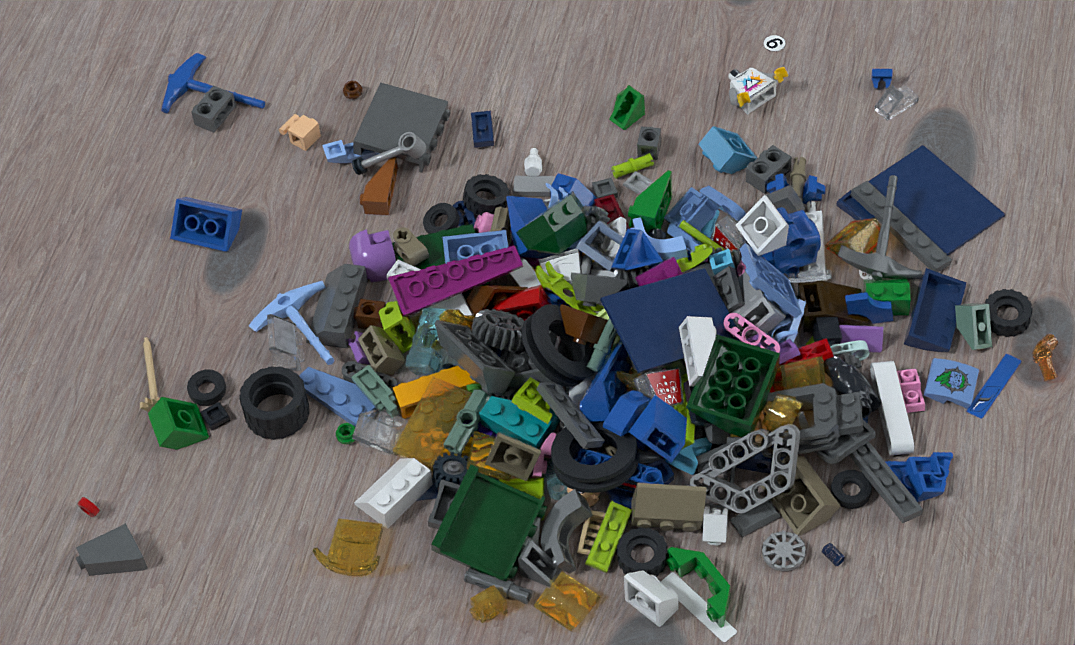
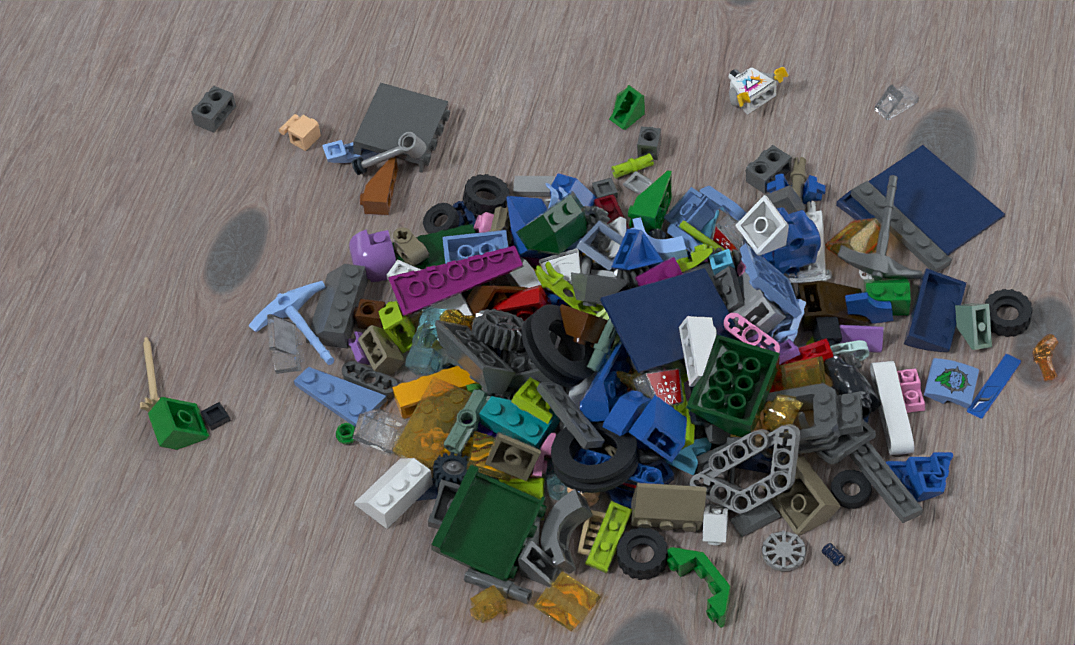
(88, 507): red tile -> none
(111, 553): dark grey slope -> none
(183, 80): blue piece -> none
(204, 376): black tyre -> none
(205, 223): blue slope -> none
(272, 382): black tyre -> none
(352, 90): reddish brown plate -> none
(353, 548): clear yellow piece -> none
(376, 390): sand green hinge -> none
(482, 129): dark blue plate -> none
(533, 163): white piece -> none
(650, 596): white slope -> none
(697, 606): white sticker -> none
(726, 150): dark azure slope -> none
(774, 43): white sticker -> none
(881, 74): blue tile -> none

